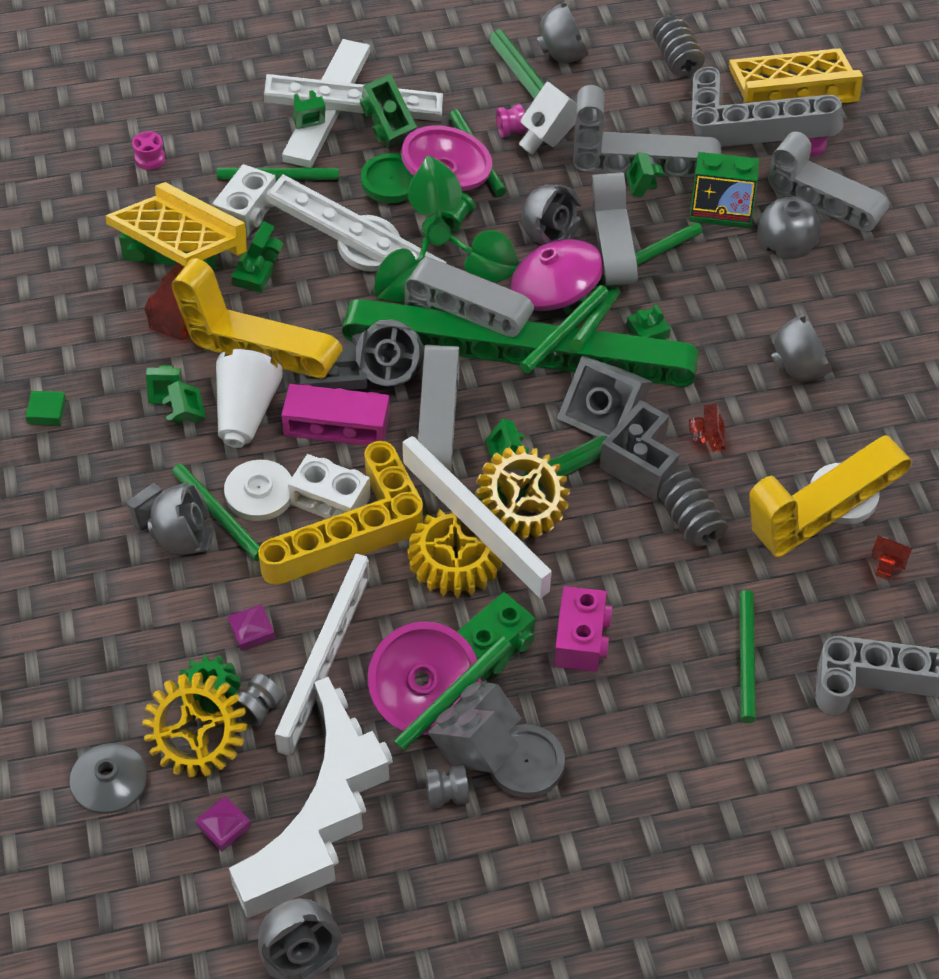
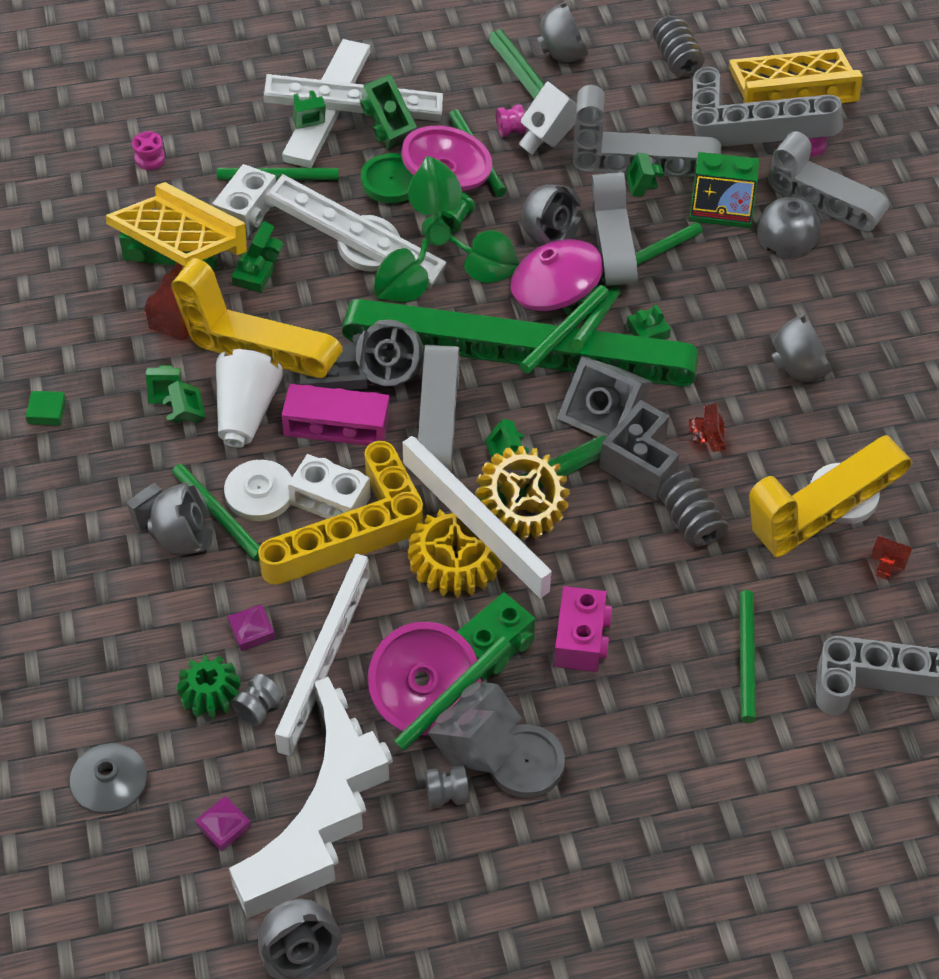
(197, 741): yellow gear -> none
(467, 296): light grey beam -> none

